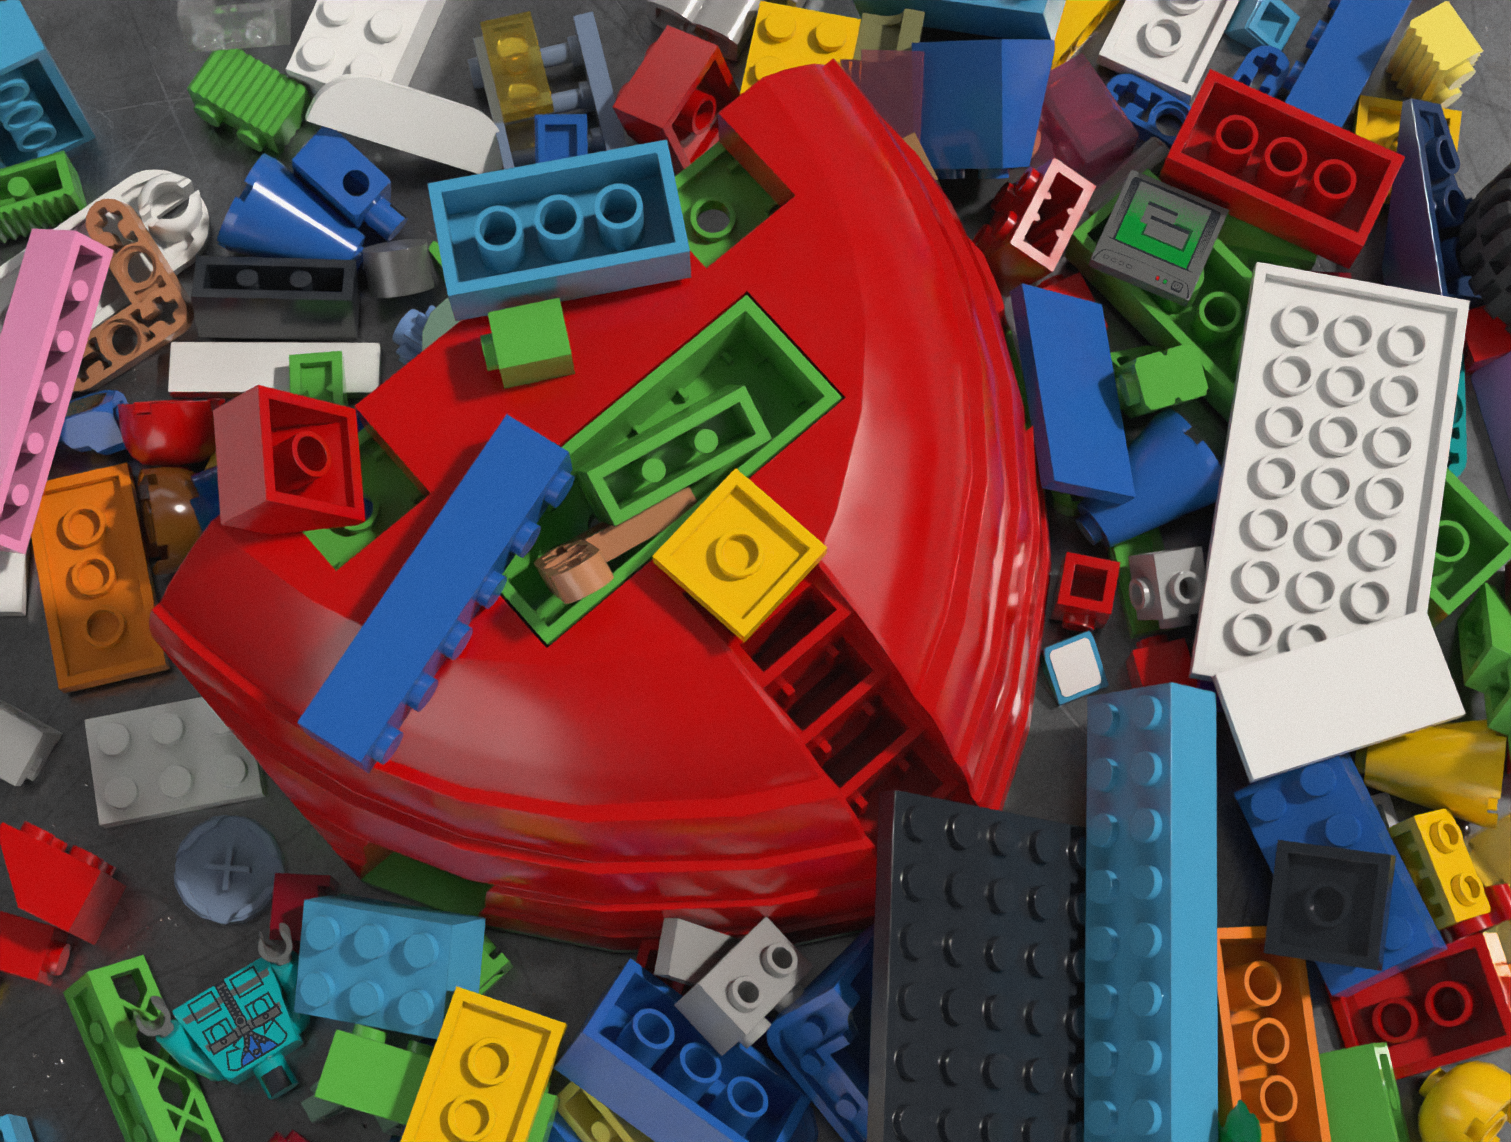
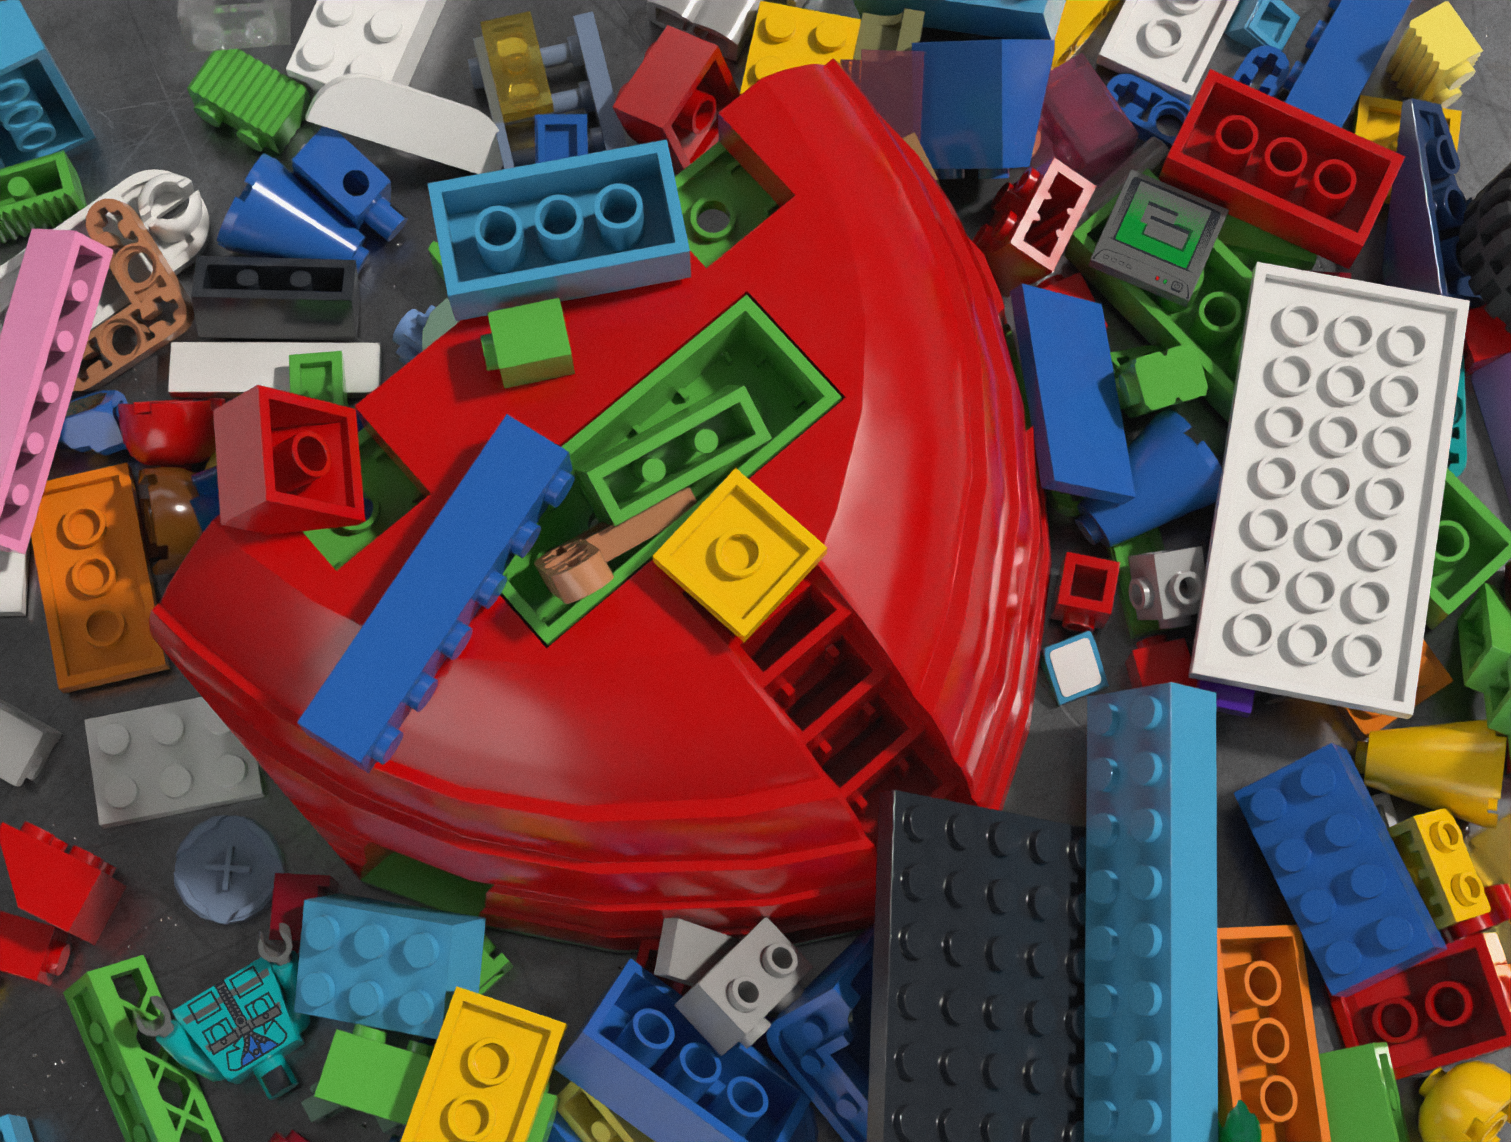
(398, 268): flat silver piece -> none
(1330, 904): black plate -> none
(1338, 695): white tile -> none

